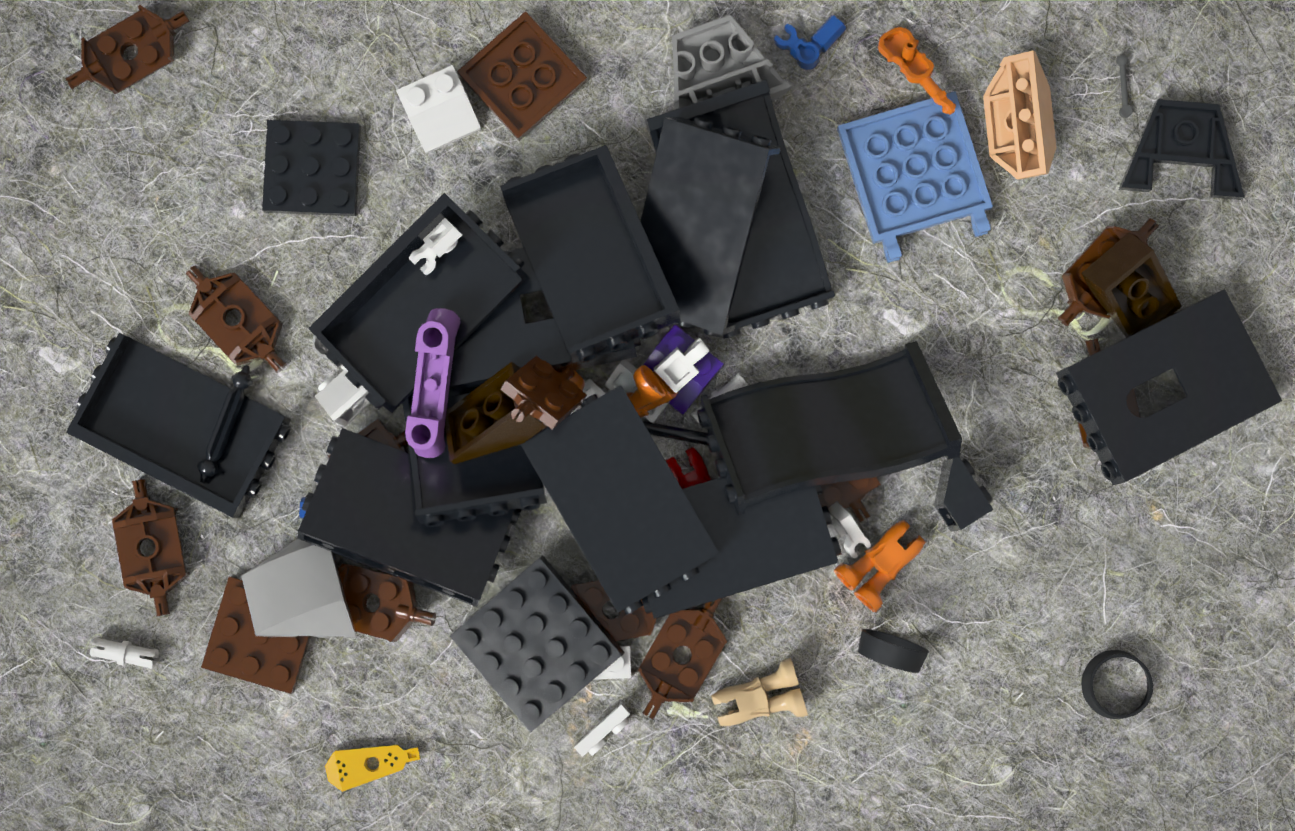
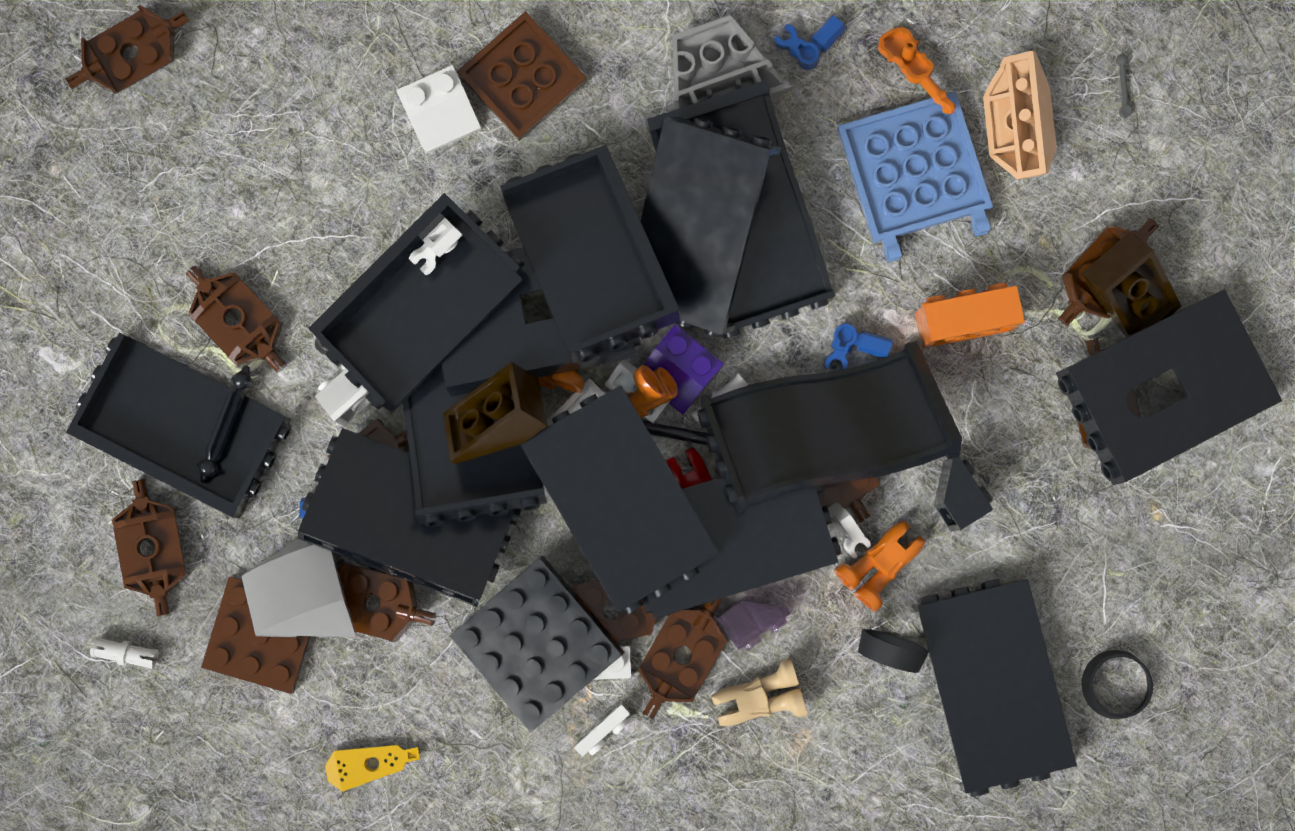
(311, 168): black plate -> none
(432, 381): medium lavender plate -> none
(543, 392): reddish brown plate -> none
(679, 368): white plate -> none
(748, 620): none -> clear purple slope
(846, 336): none -> blue bar
(969, 315): none -> orange brick
(996, 685): none -> black panel
(1185, 136): black wing -> none

